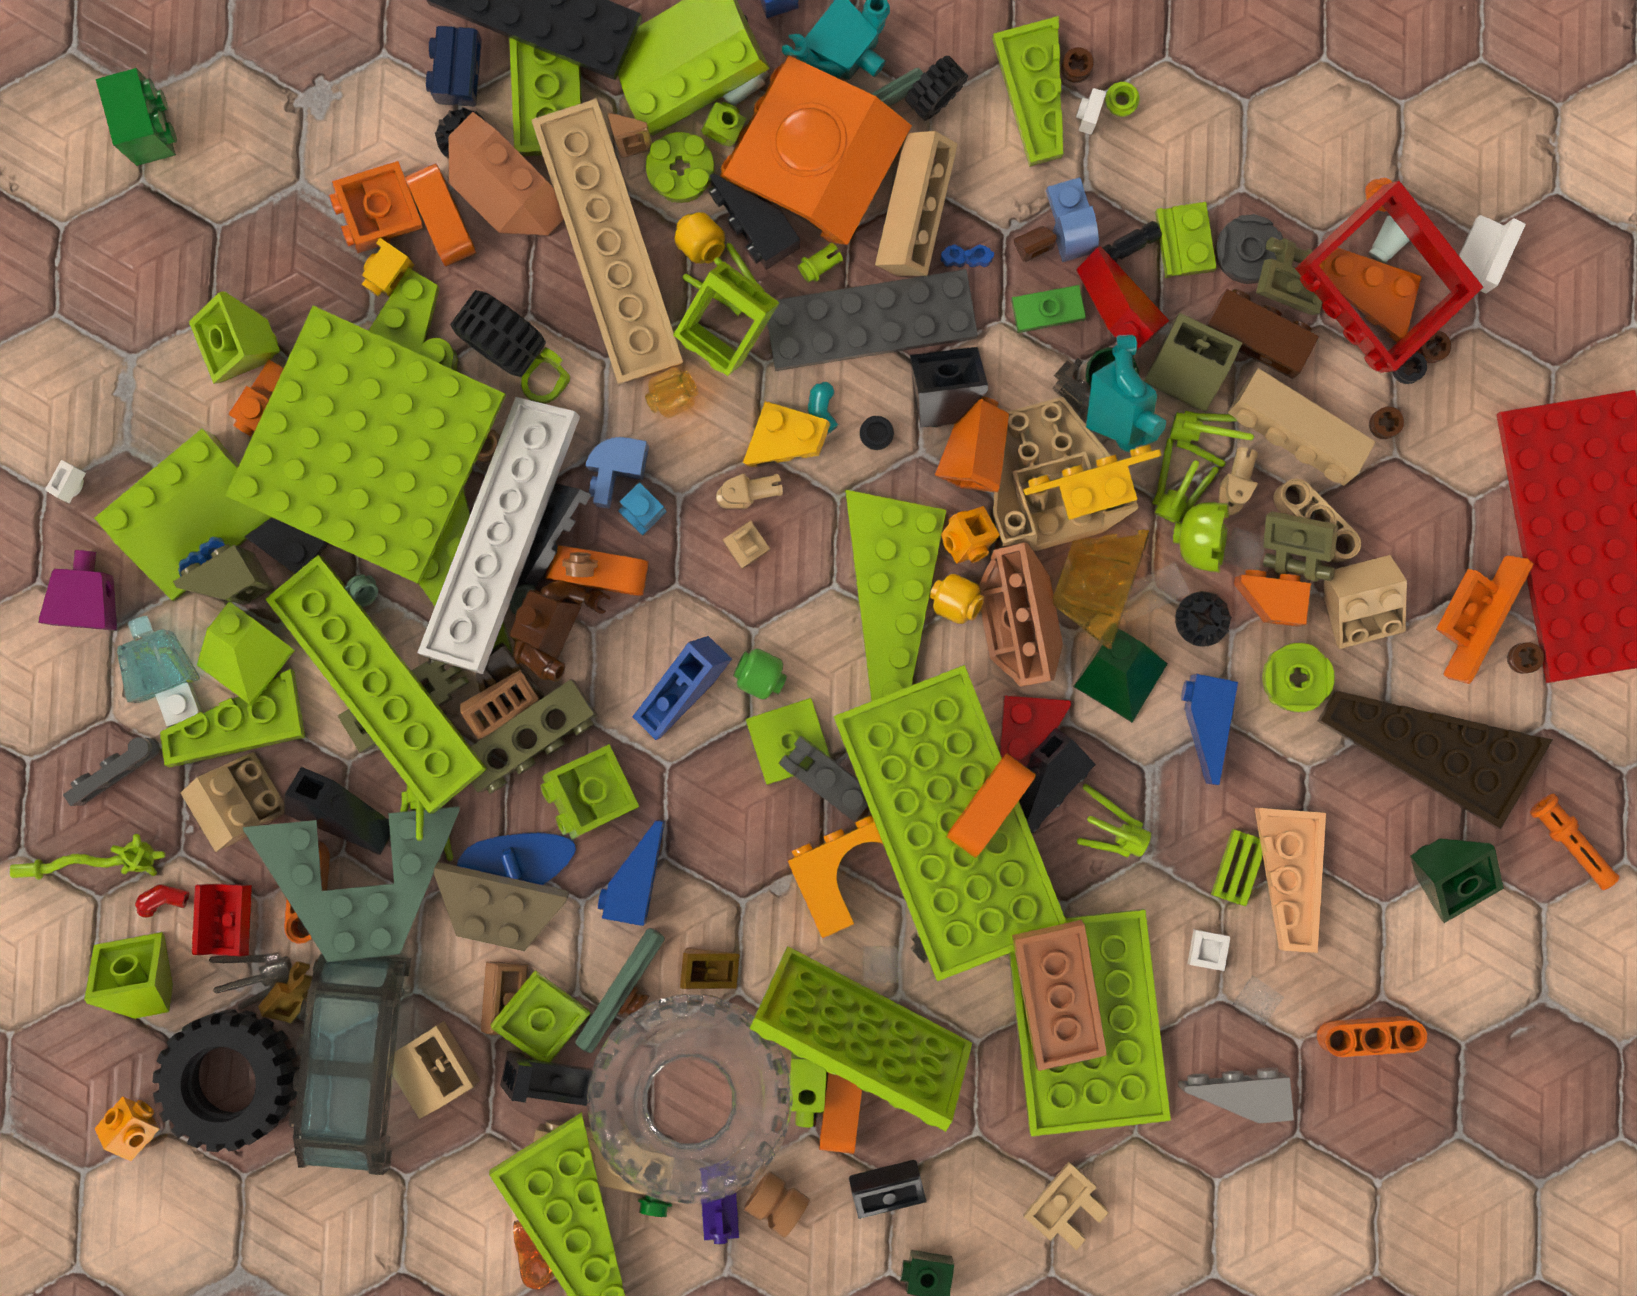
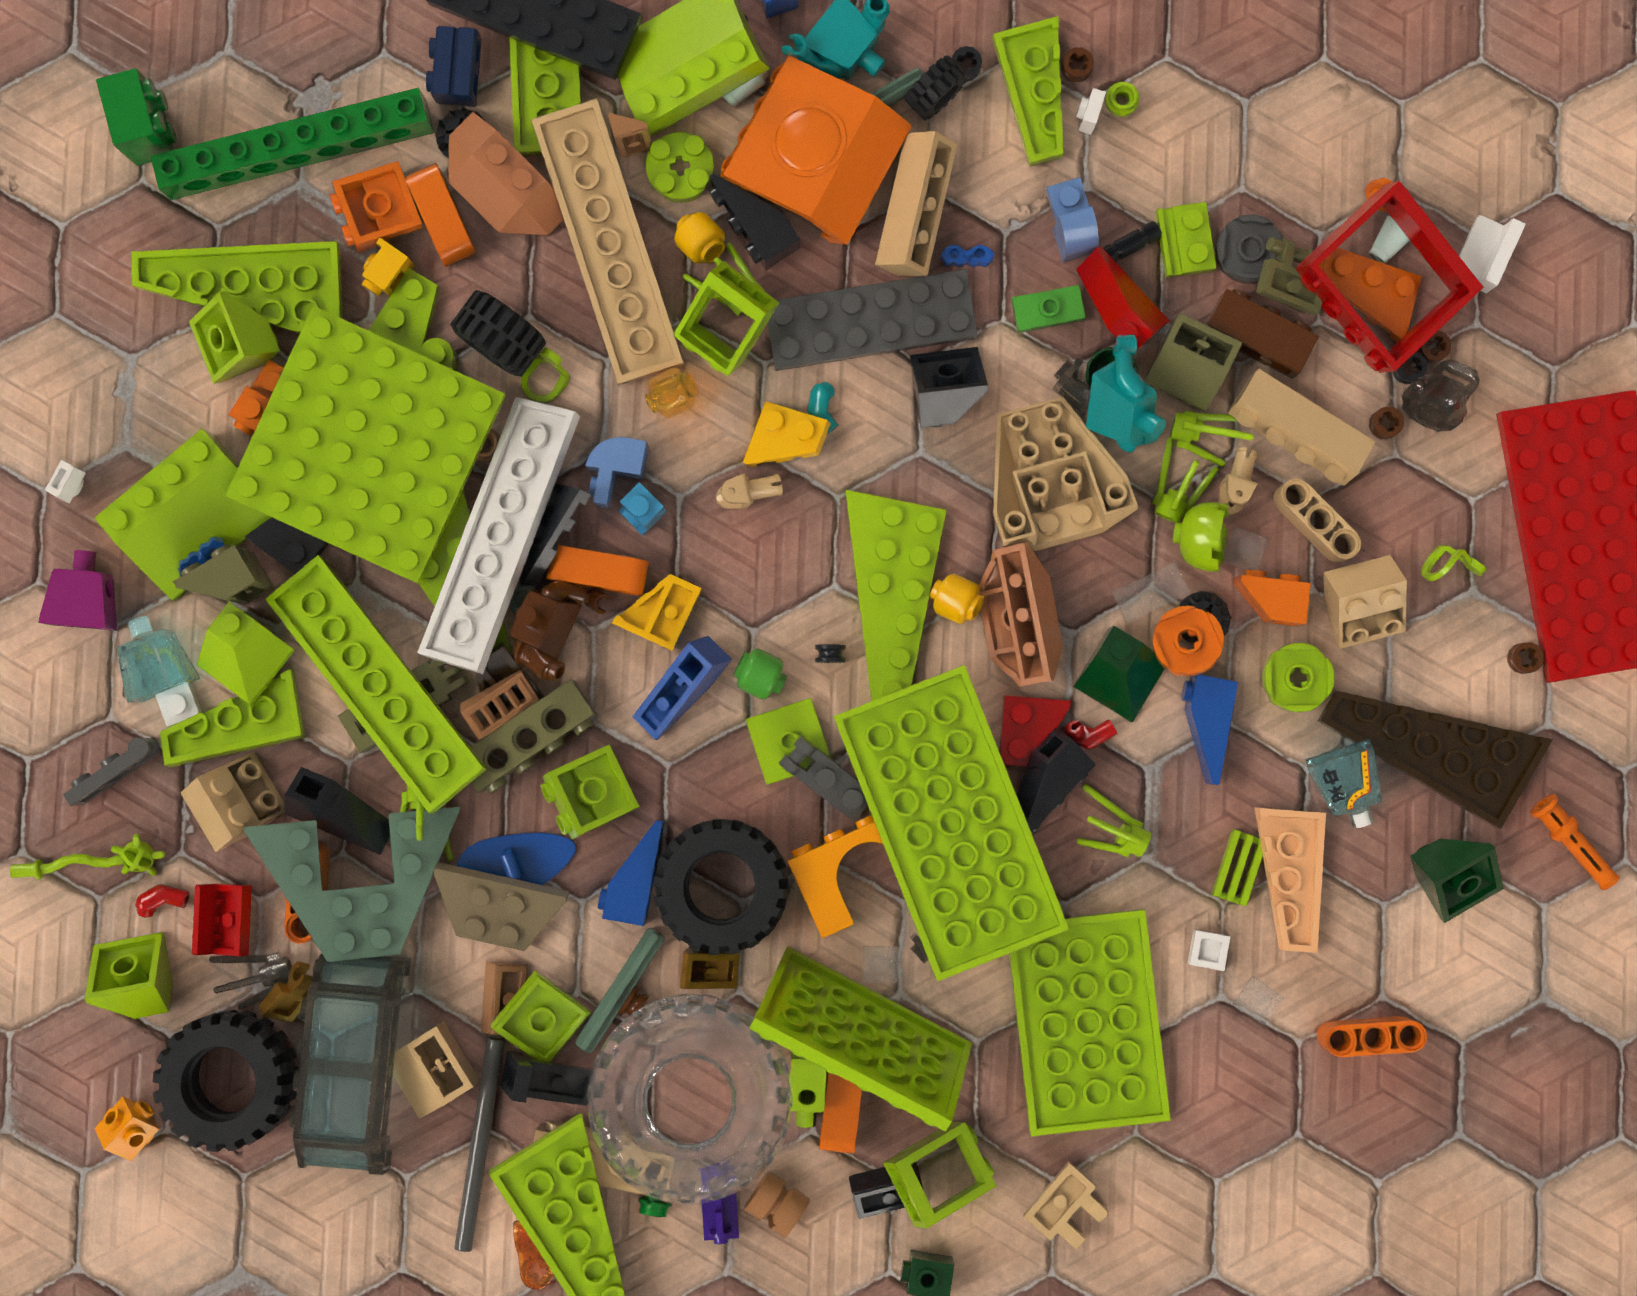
(270, 279): none -> lime wing
(292, 144): none -> green brick
(362, 589): sand green plate -> none
(479, 1144): none -> dark grey piece
(580, 565): medium nougat plate -> none
(661, 612): none -> yellow wing
(721, 934): none -> black tyre
(723, 124): lime plate -> none
(746, 544): tan tile -> none
(818, 263): lime pin -> none
(830, 653): none -> black bush
(876, 433): black plate -> none
(910, 1189): none -> lime window
(969, 535): light orange brick -> none
(973, 54): none -> black bush
(976, 448): orange slope -> none
(991, 805): orange beam -> none
(1035, 243): reddish brown slope -> none
(1059, 995): nougat plate -> none
(1090, 737): none -> red arm
(1097, 487): yellow bracket -> none
(1099, 582): clear yellow wing -> none
(1196, 623): none -> orange plate
(1256, 1097): light grey slope -> none
(1300, 537): olive plate -> none
(1348, 781): none -> clear light blue torso
(1438, 399): none -> clear smoke piece
(1460, 554): none -> lime piece
(1478, 614): orange bracket -> none

